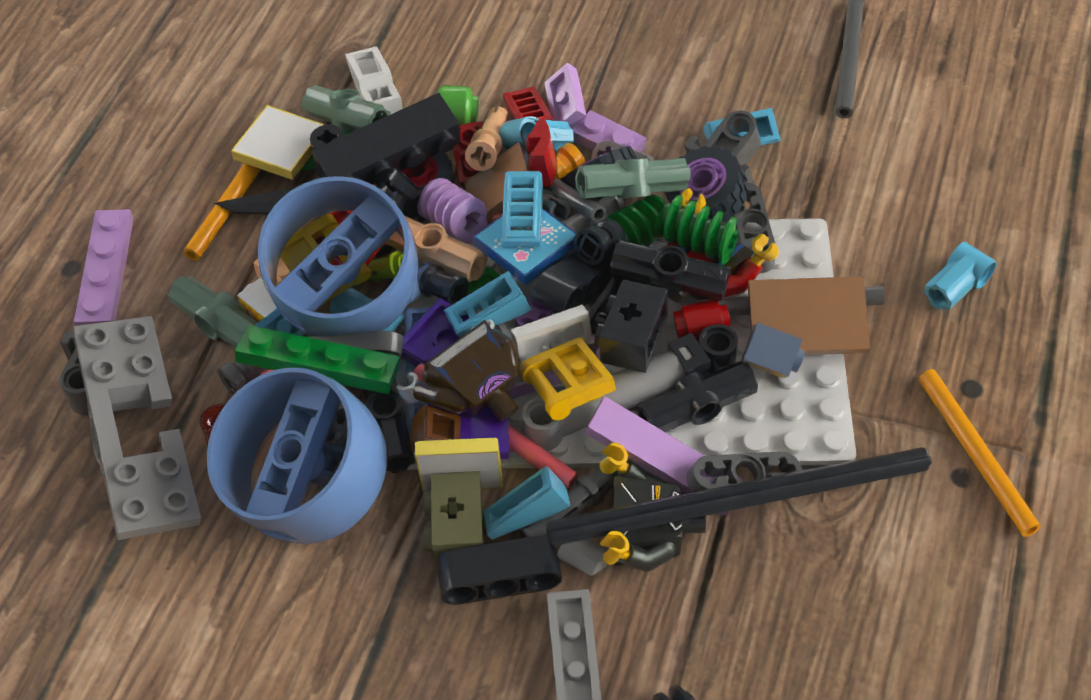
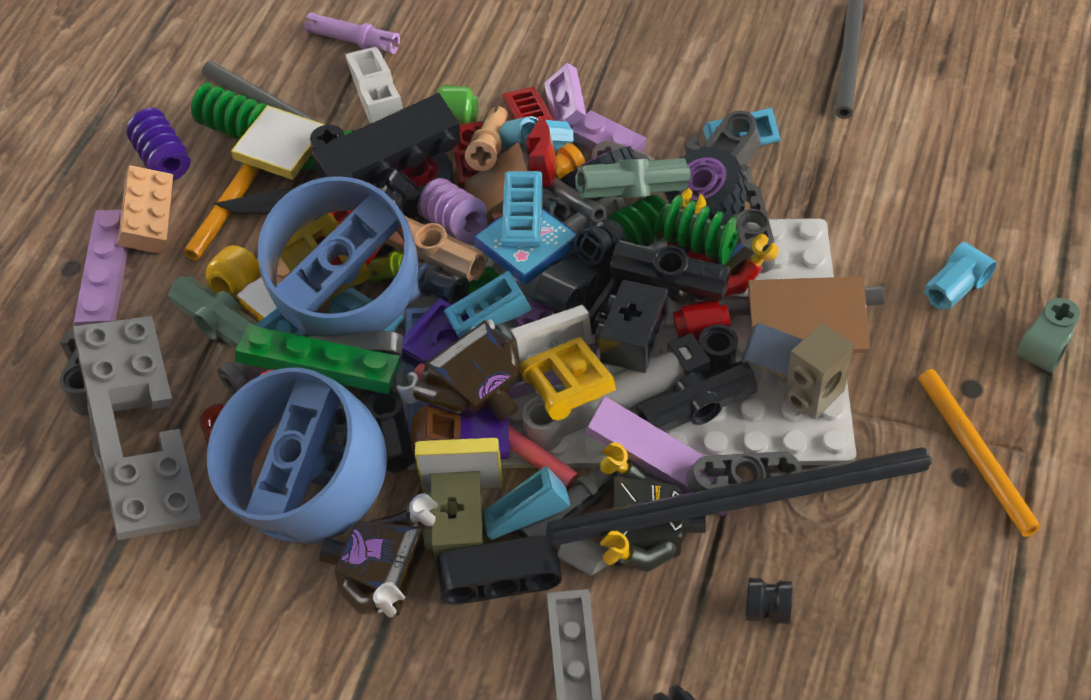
(145, 210): none -> light nougat piece
(157, 143): none -> dark purple piece
(224, 110): none -> green piece
(232, 270): none -> yellow head
(242, 87): none -> dark grey piece
(342, 107): sand green piece -> none
(364, 35): none -> lavender pin
(380, 558): none -> torso
(769, 600): none -> black wheel
(818, 370): none -> dark tan brick
(1050, 334): none -> sand green piece

